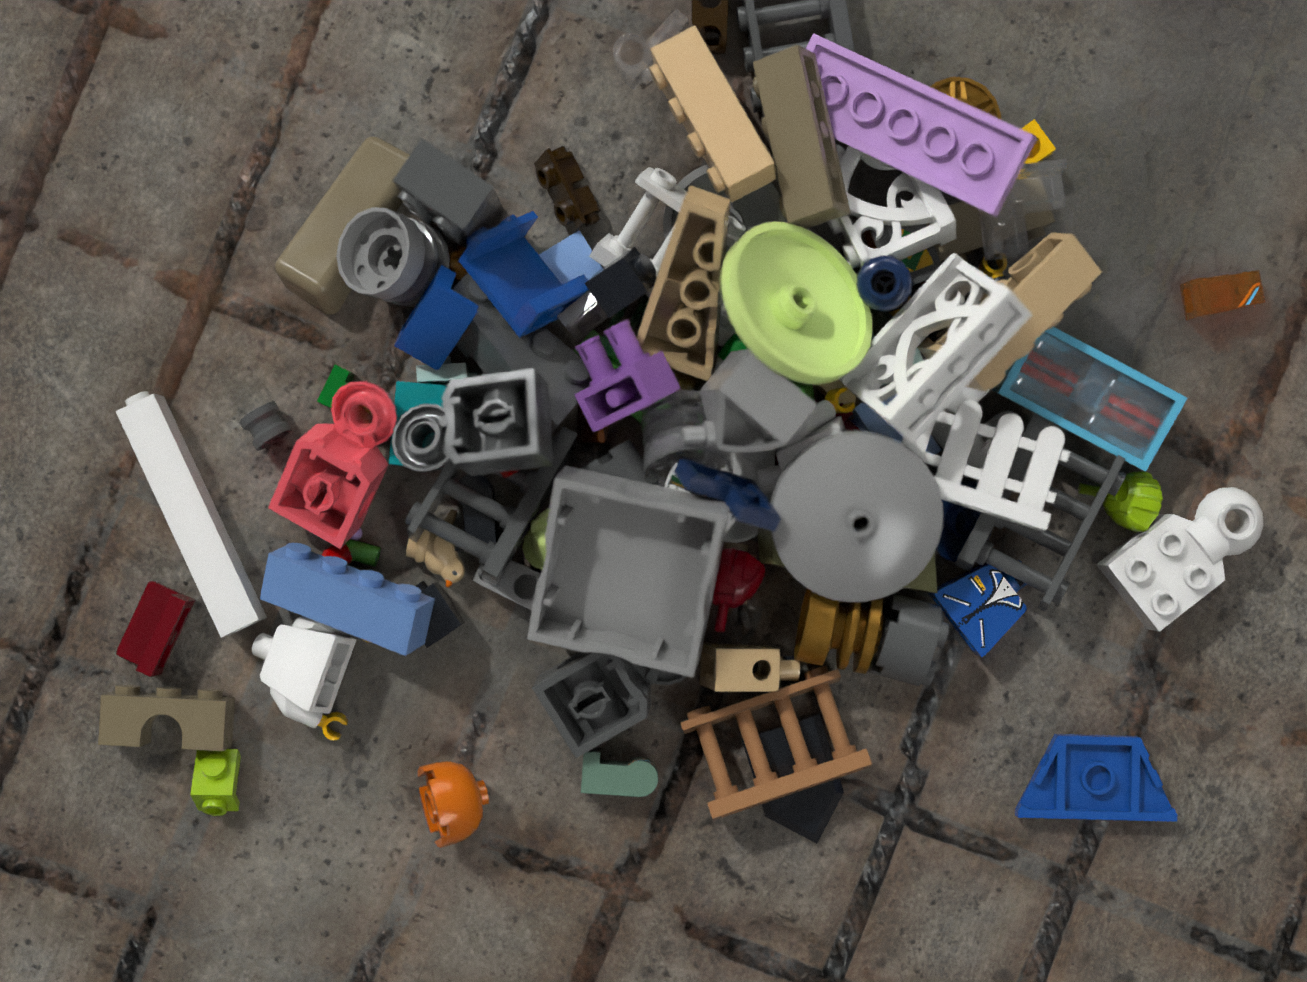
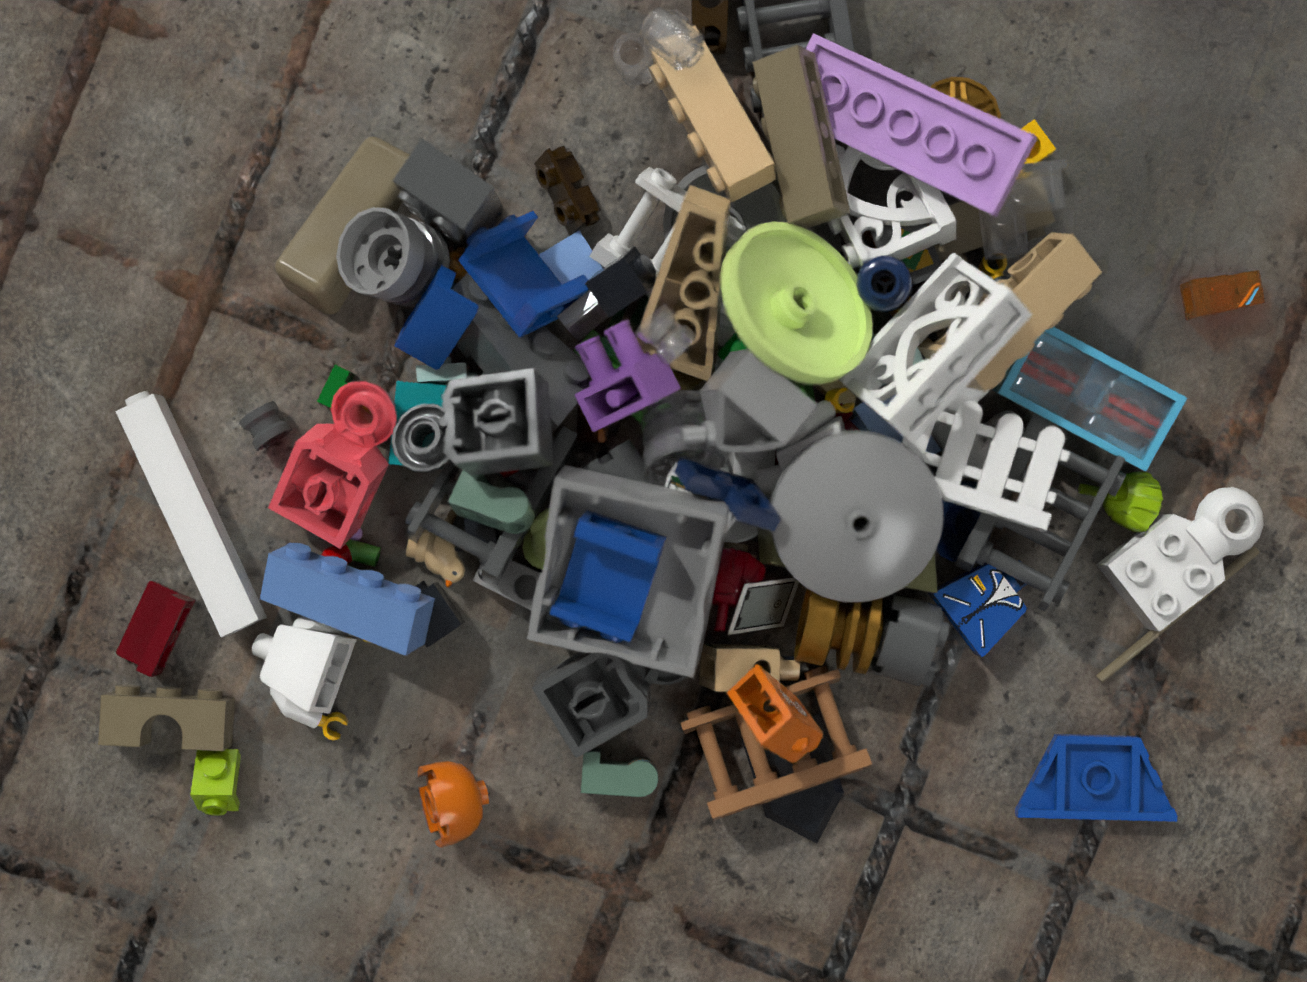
(495, 507): none -> sand green leg
(608, 576): none -> blue panel
(665, 334): none -> clear wheel
(672, 38): none -> clear brick
(763, 605): none -> sticker
(787, 729): none -> orange torso
(1152, 635): none -> dark tan axle

